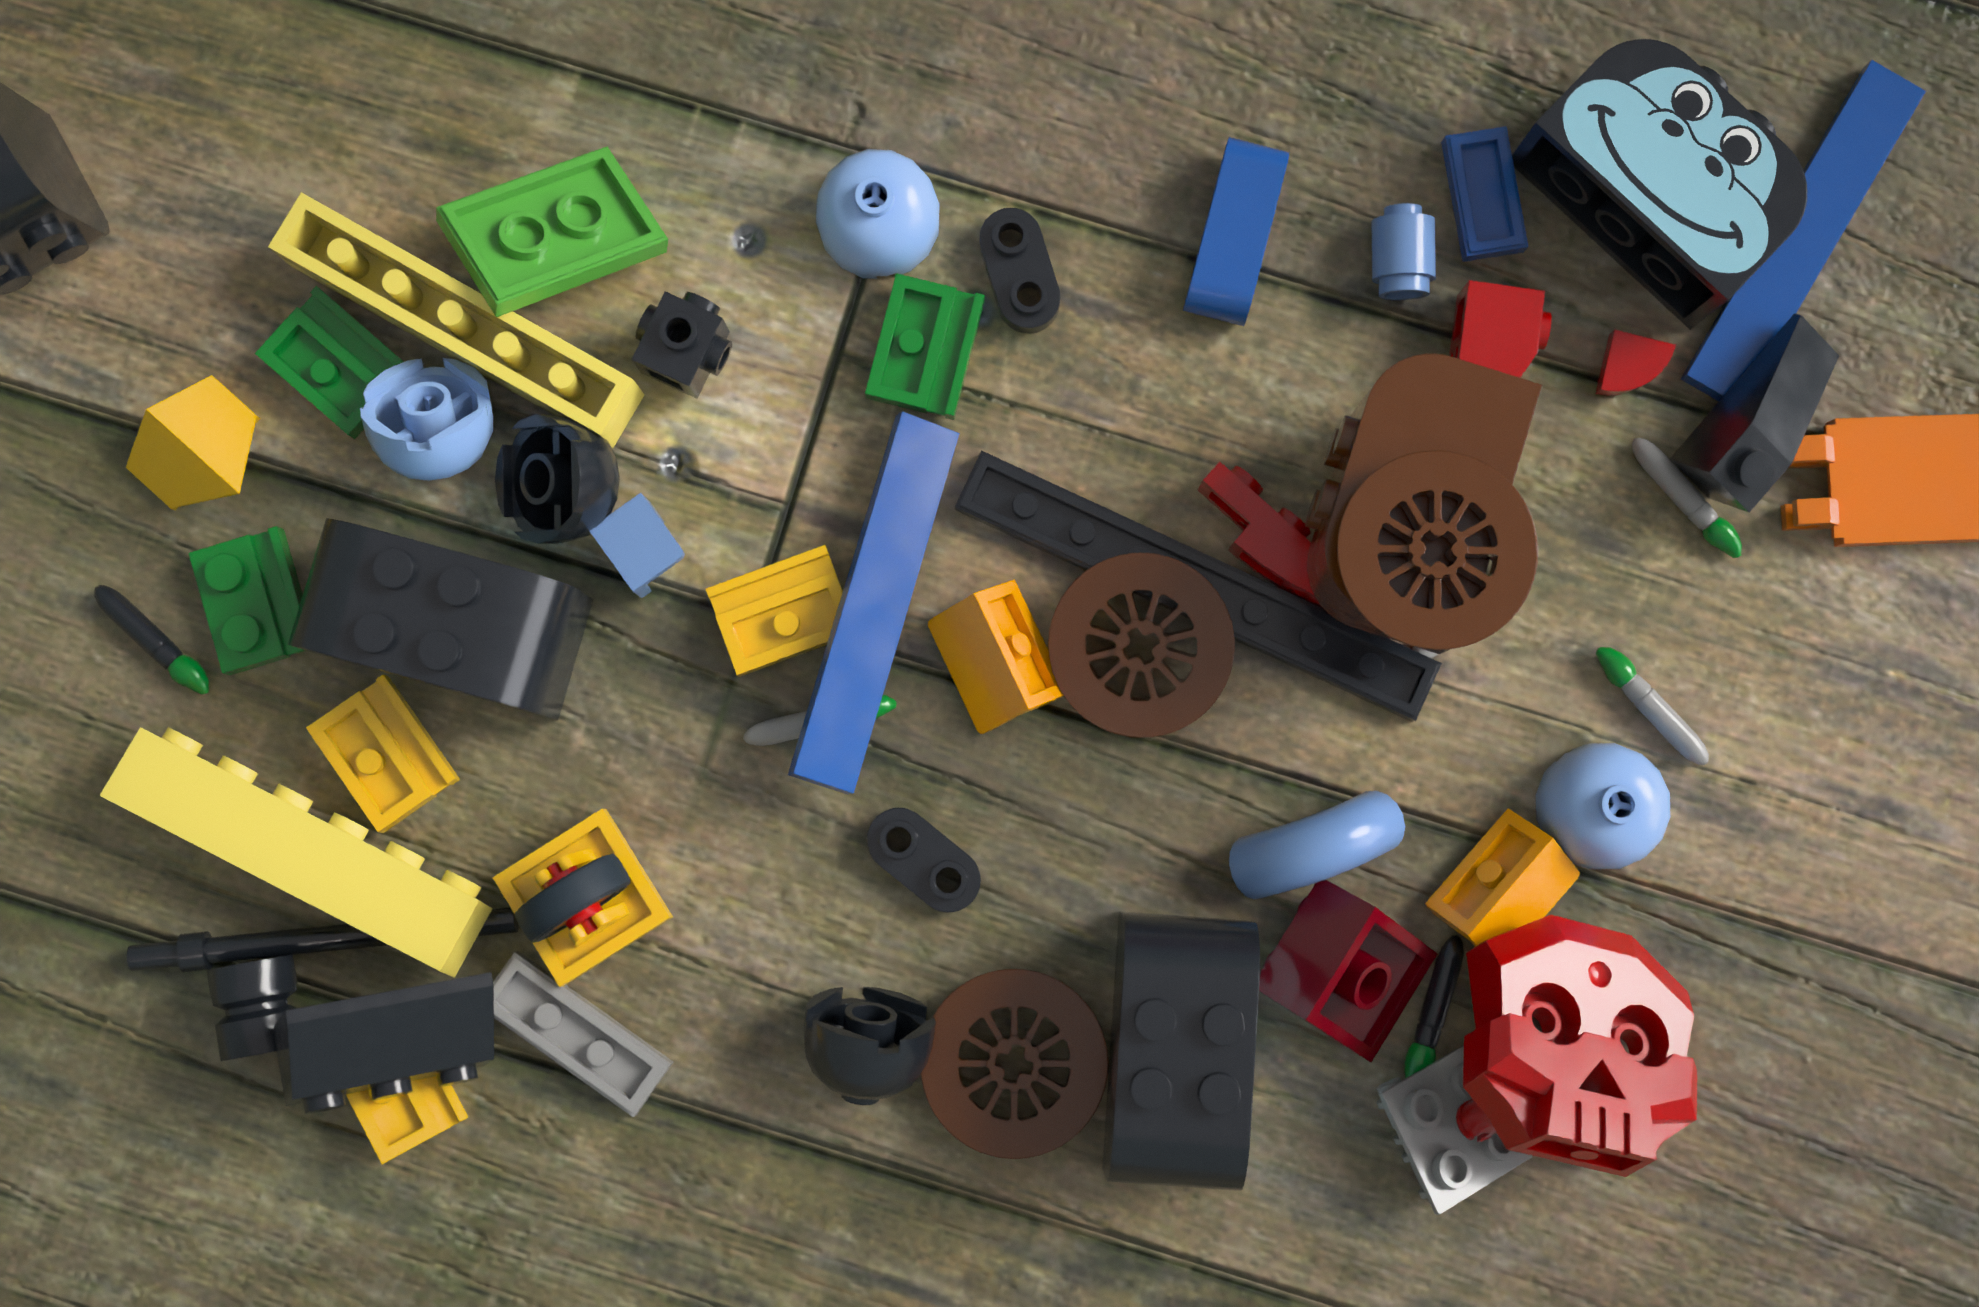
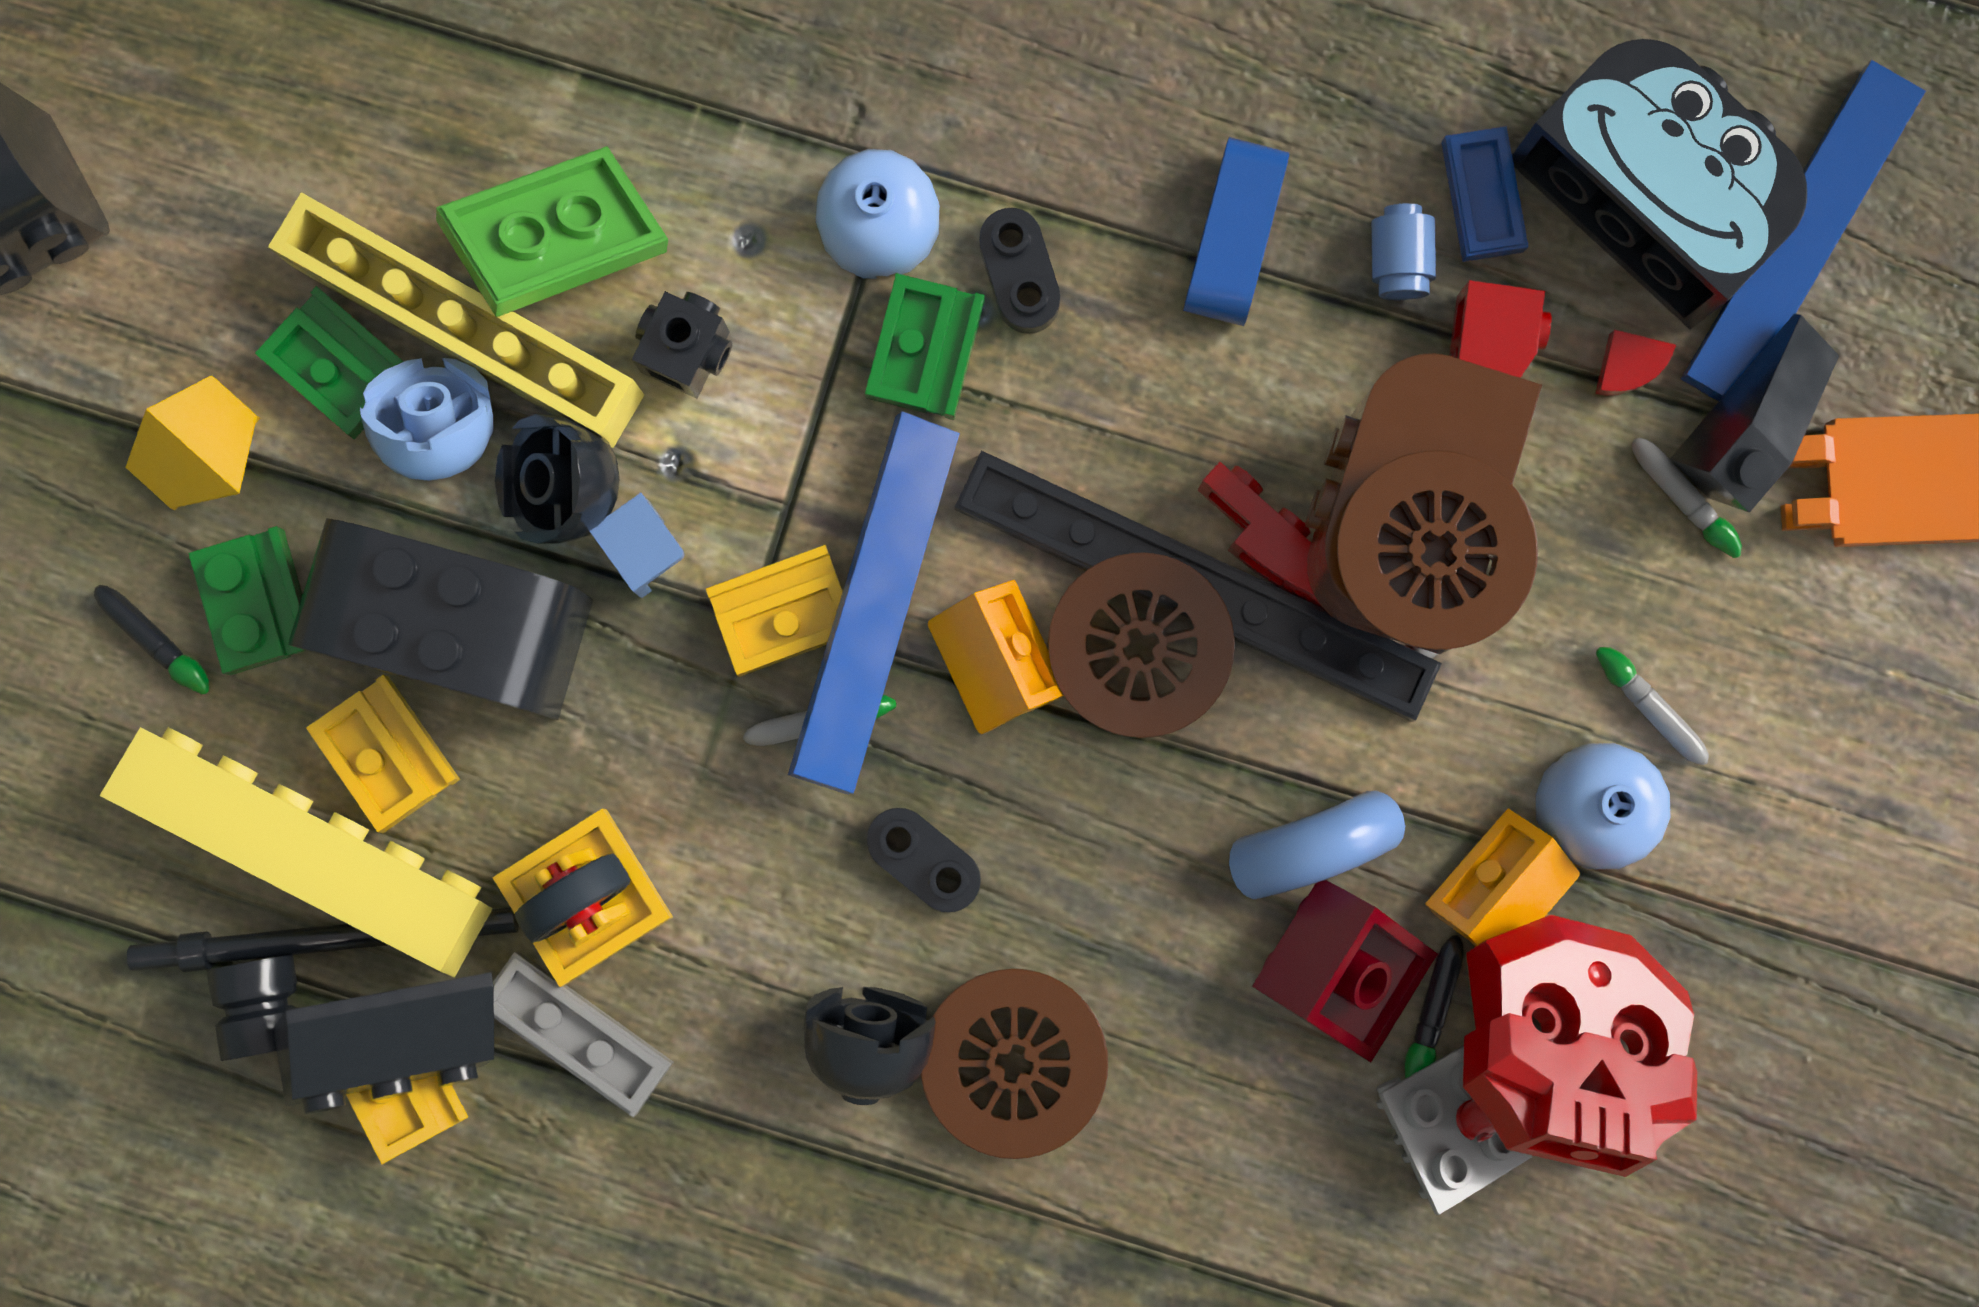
(1182, 1051): black brick -> none

